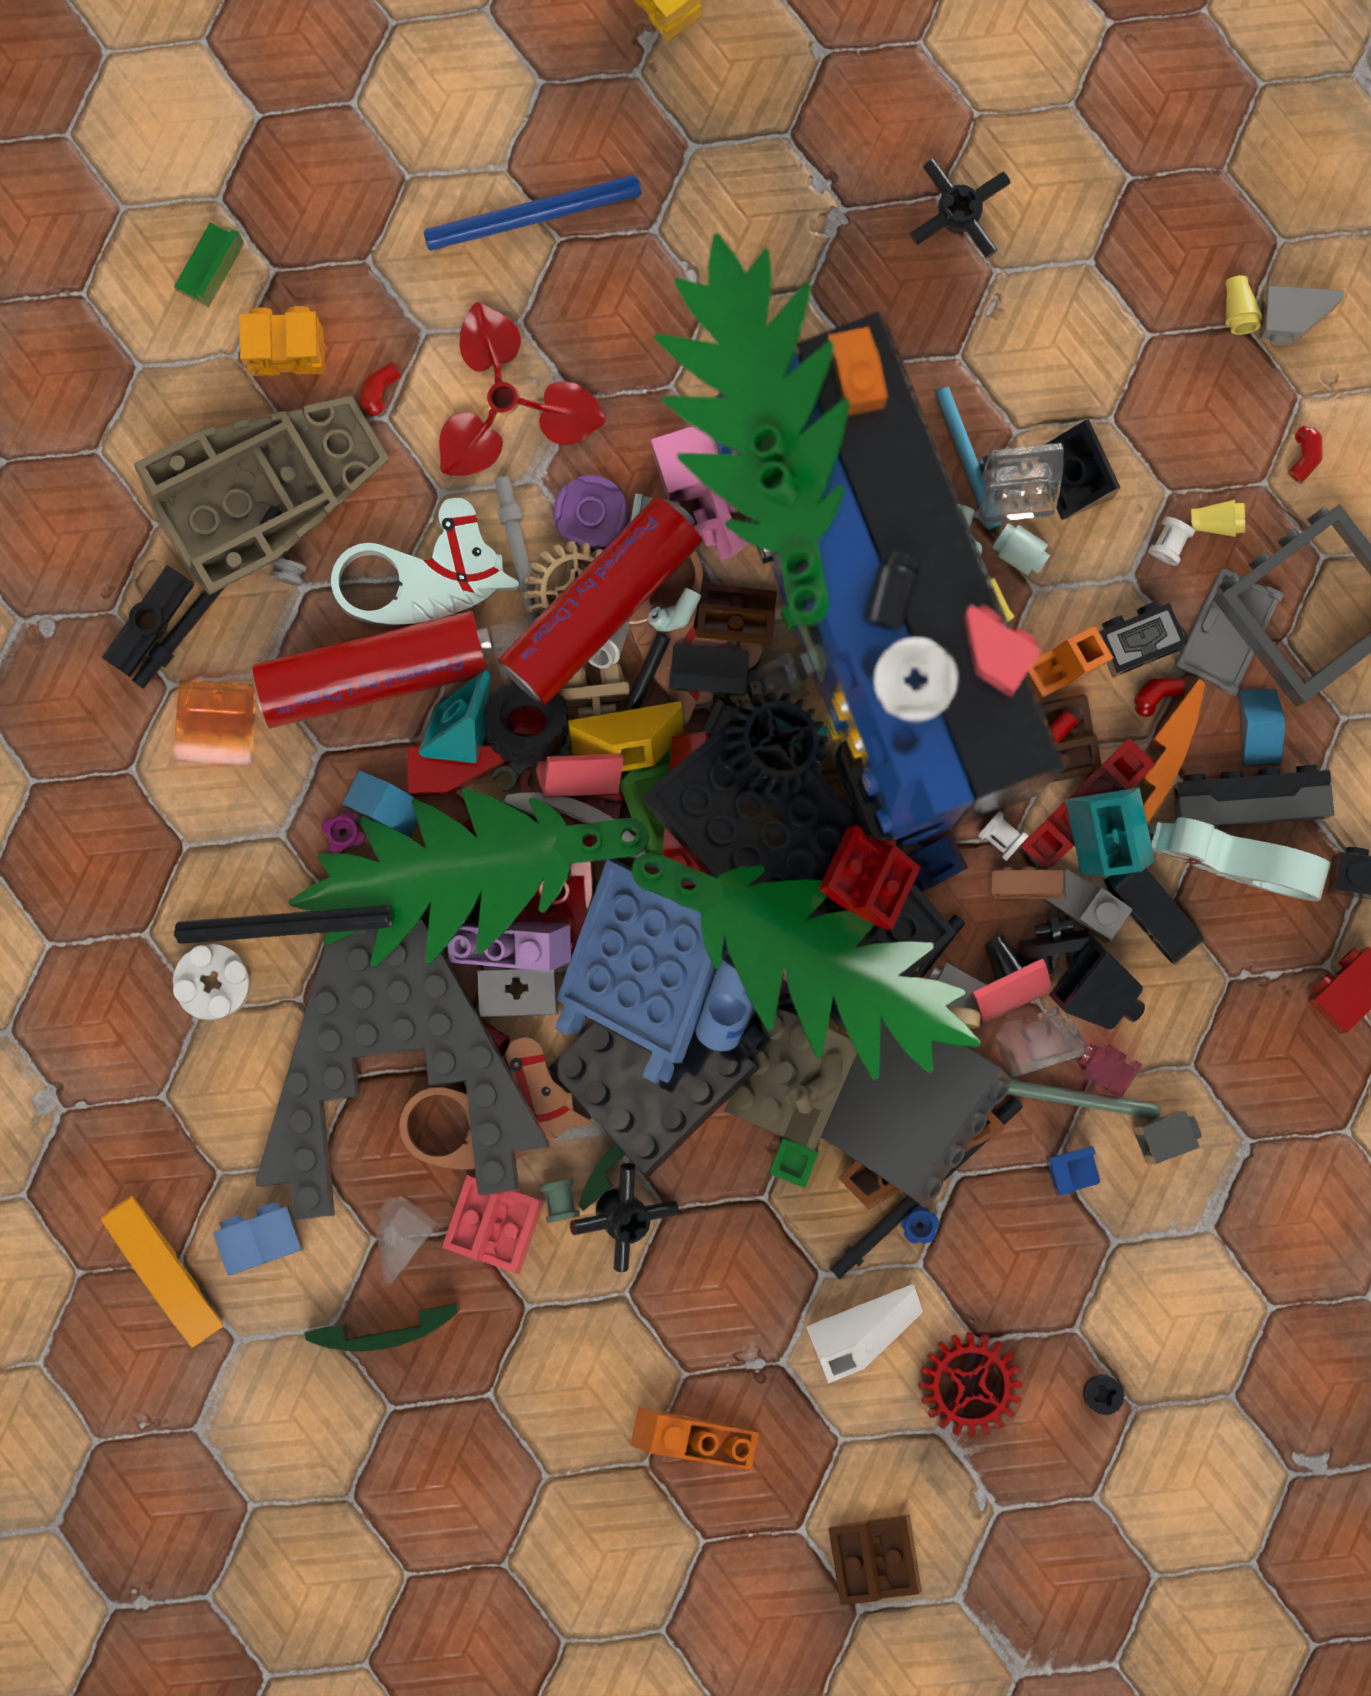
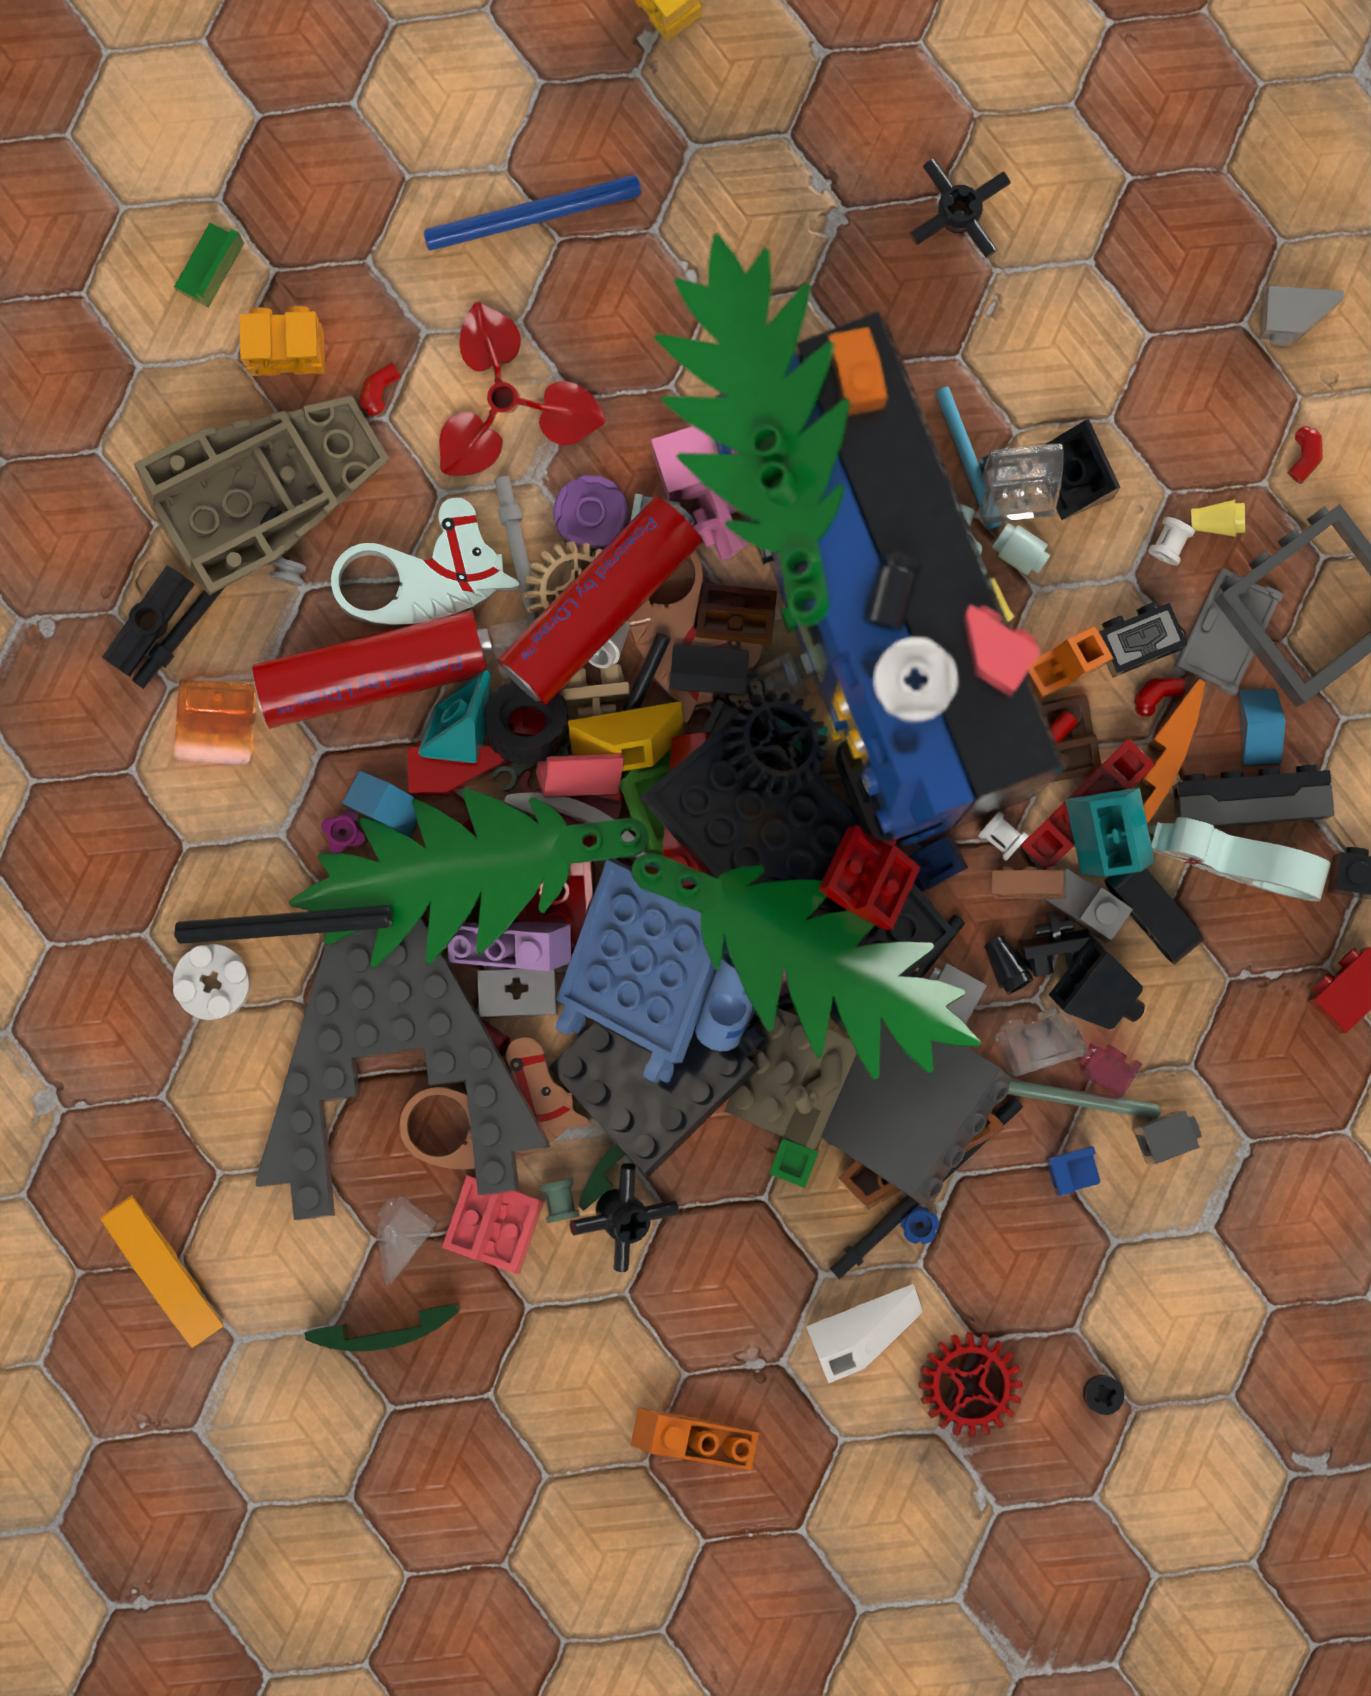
(257, 1239): medium blue brick -> none
(677, 615): light aqua arm -> none
(875, 1559): reddish brown slope -> none
(970, 1017): tan tile -> none
(1012, 991): coral slope -> none
(1242, 309): light yellow cone -> none

